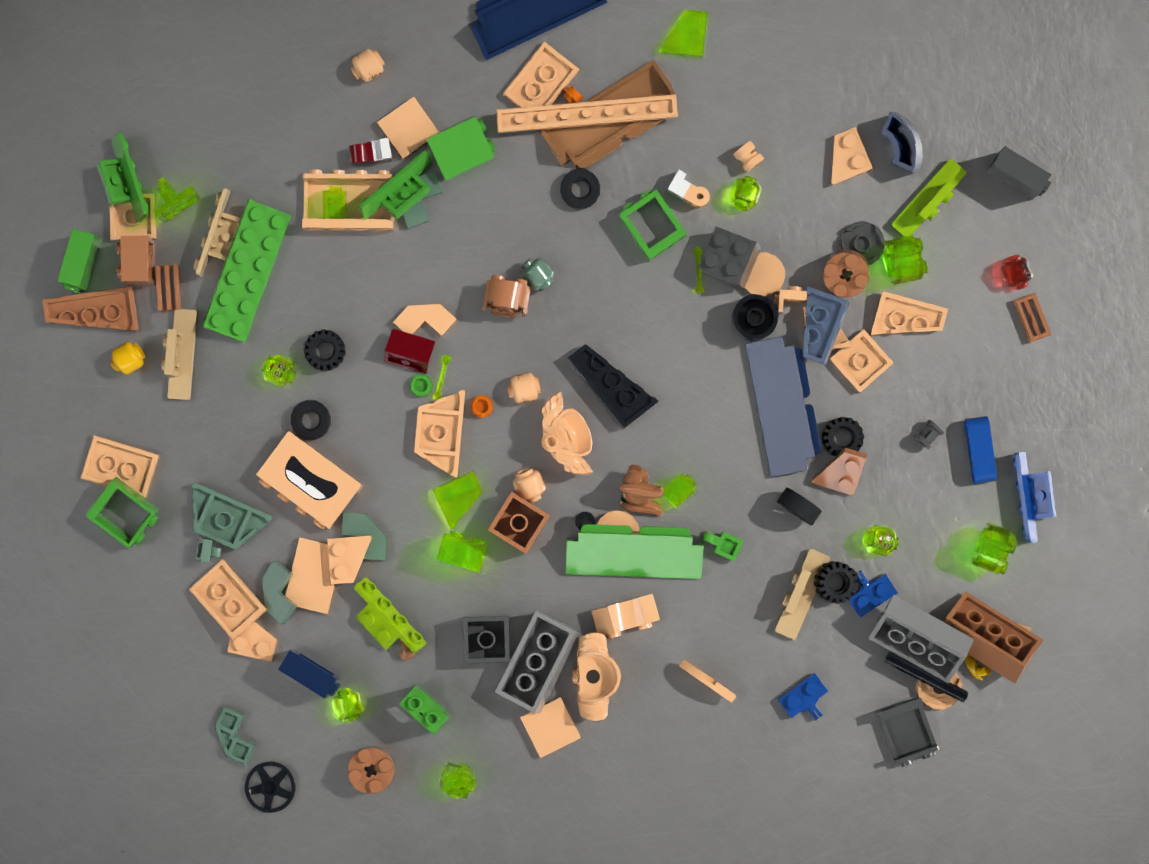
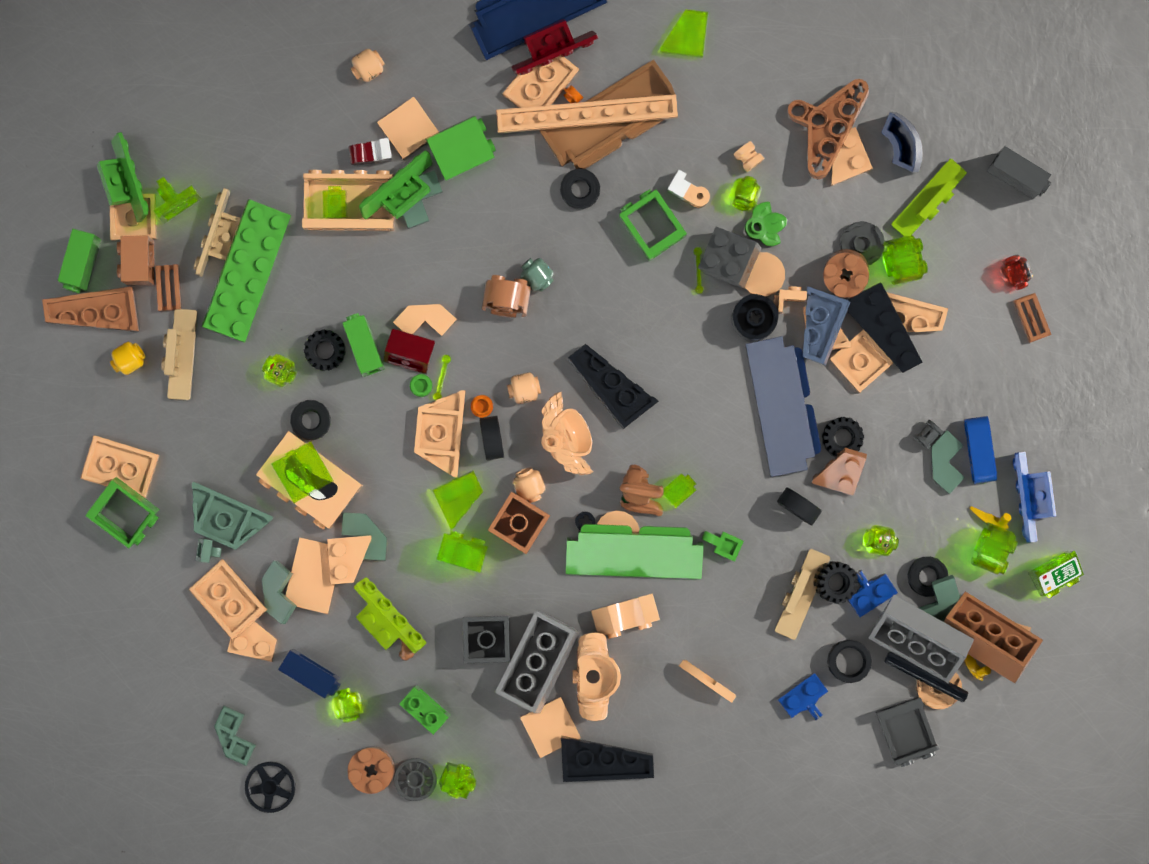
(302, 472): none -> clear neon green bracket
(363, 345): none -> bright green brick
(415, 779): none -> dark grey wheel
(491, 438): none -> black tyre
(551, 43): none -> dark red bracket
(597, 761): none -> black wing
(768, 222): none -> bright green plate
(822, 134): none -> nougat beam
(832, 656): none -> black tyre
(880, 320): none -> black wing
(914, 572): none -> black tyre
(942, 471): none -> sand green tile
(946, 597): none -> sand green tile
(986, 517): none -> yellow bar
(1056, 573): none -> slope

